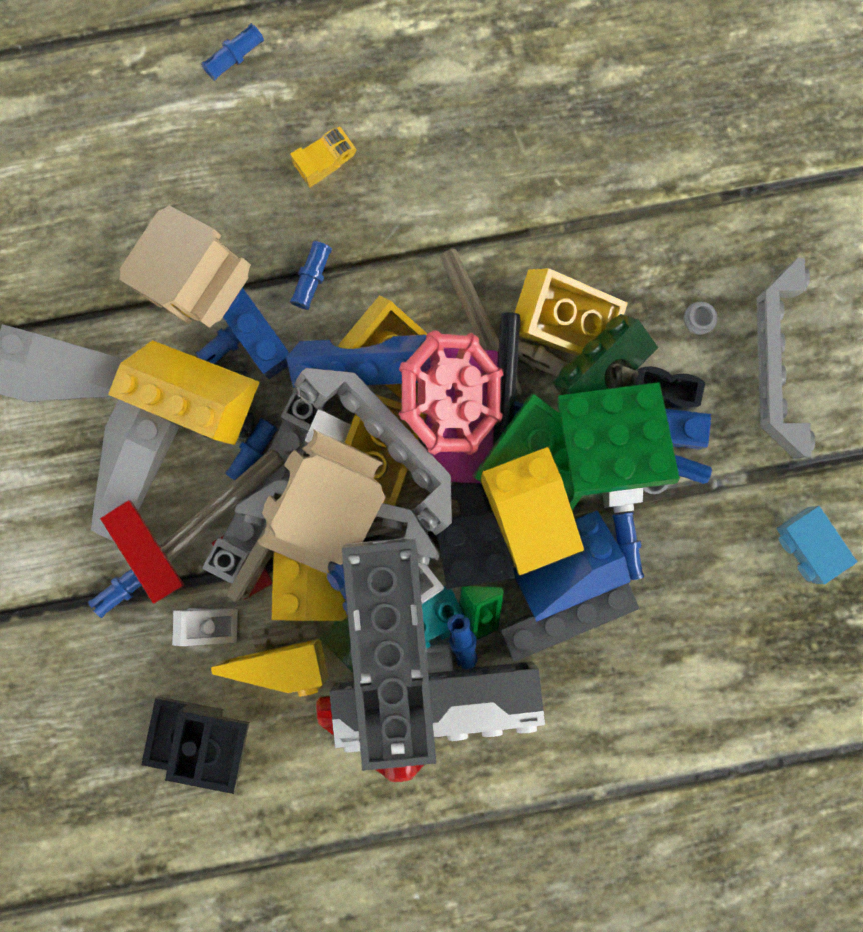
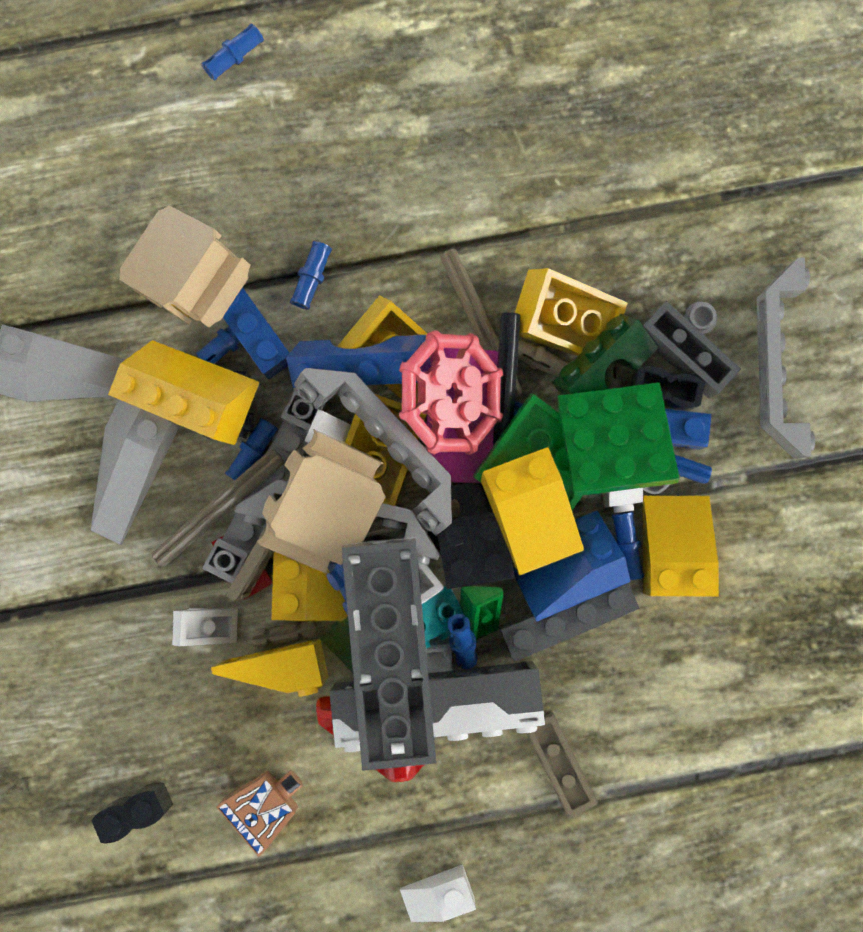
(115, 593): blue pin -> none
(132, 813): none -> black brick
(142, 551): red tile -> none
(195, 744): black bracket -> none
(261, 808): none -> torso
(323, 156): yellow leg -> none
(439, 896): none -> white slope
(562, 767): none -> dark tan tile
(679, 547): none -> yellow slope
(690, 350): none -> dark grey brick
(815, 545): dark azure brick -> none

